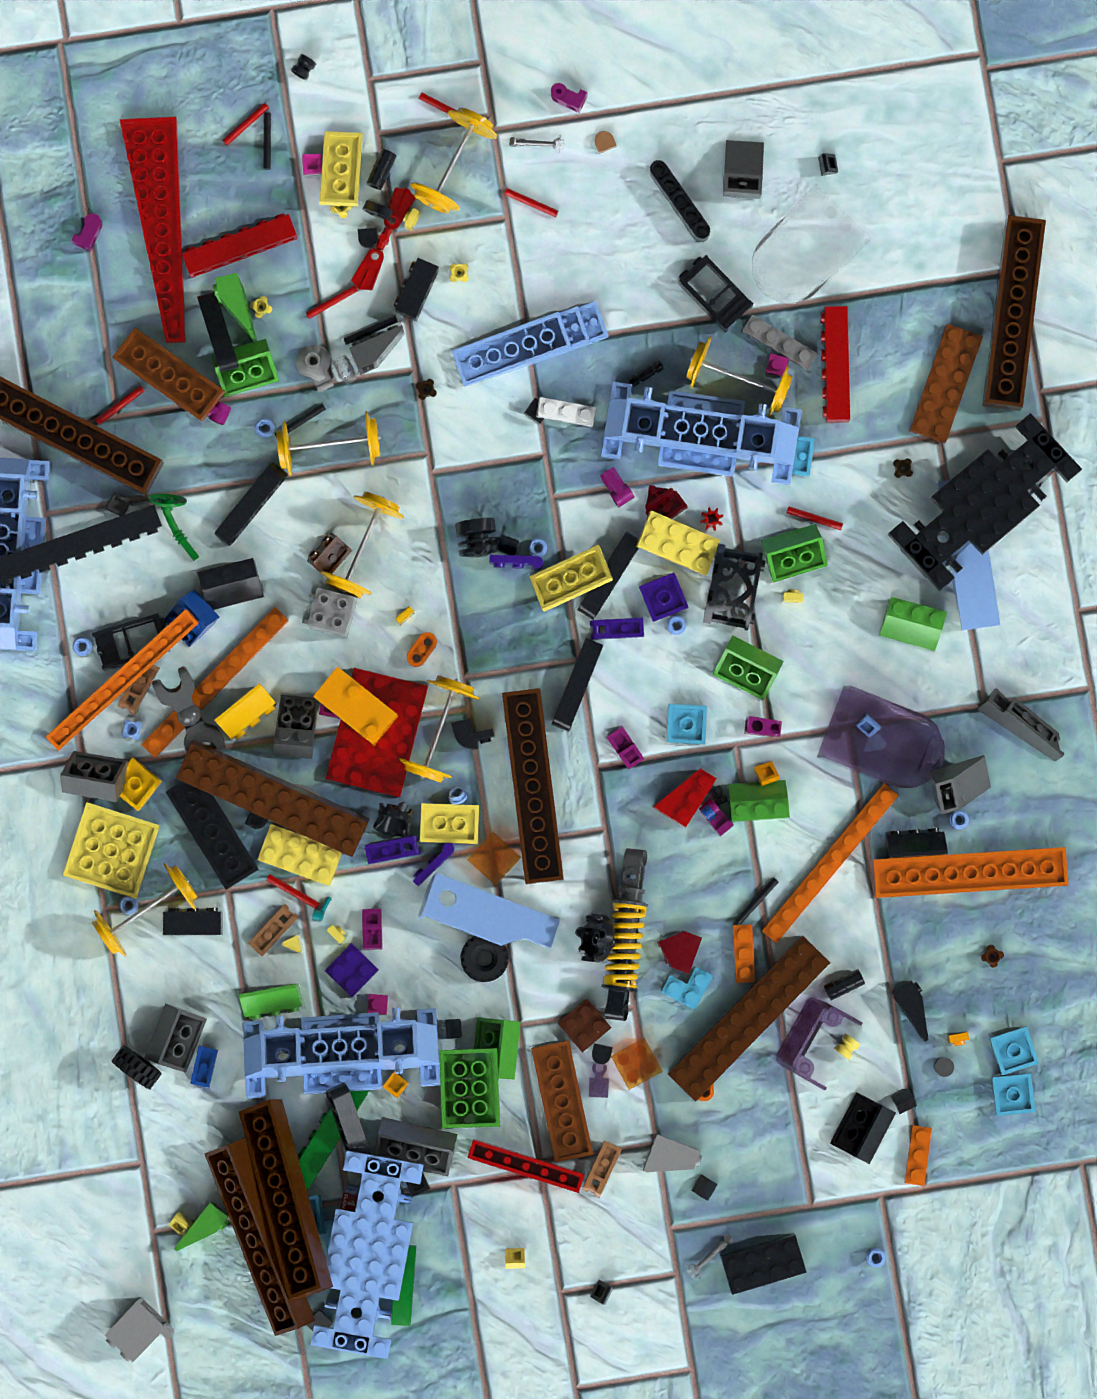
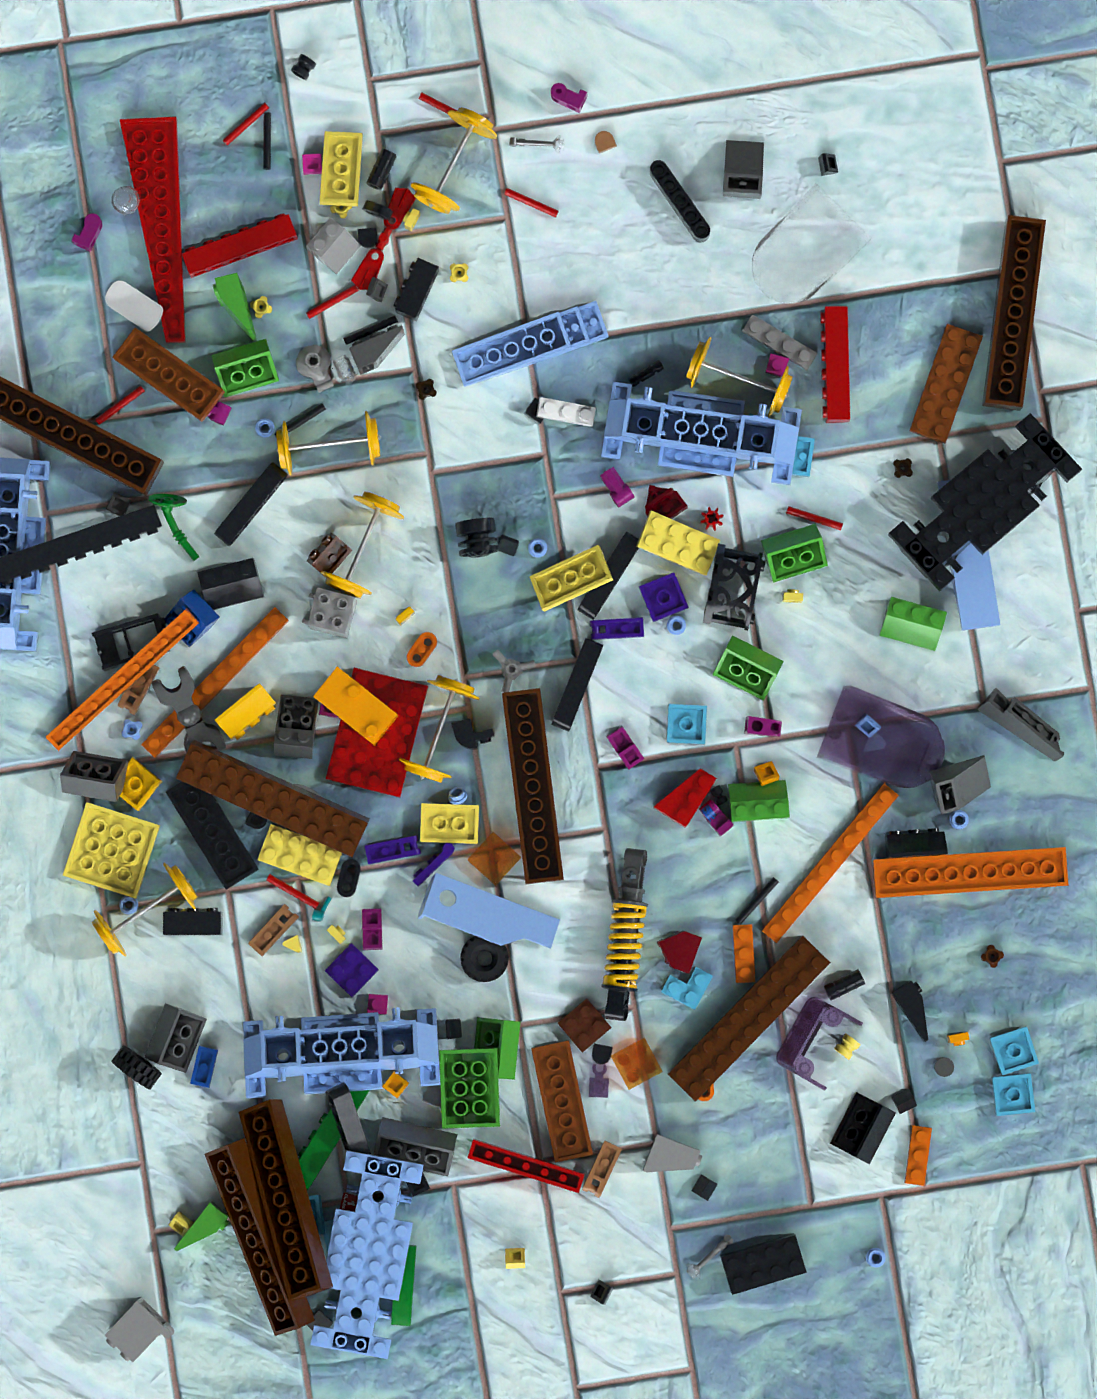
(77, 642): light blue plate -> none
(125, 200): none -> clear hair
(134, 305): none -> white sticker
(218, 332): black beam -> none
(271, 1001): bright green slope -> none
(333, 245): none -> light grey slope
(348, 878): none -> black plate
(376, 289): none -> dark grey tile
(394, 819): black hair -> none
(511, 669): none -> light grey piece
(517, 562): dark purple plate -> none
(596, 938): black plate -> none
(730, 312): black door -> none

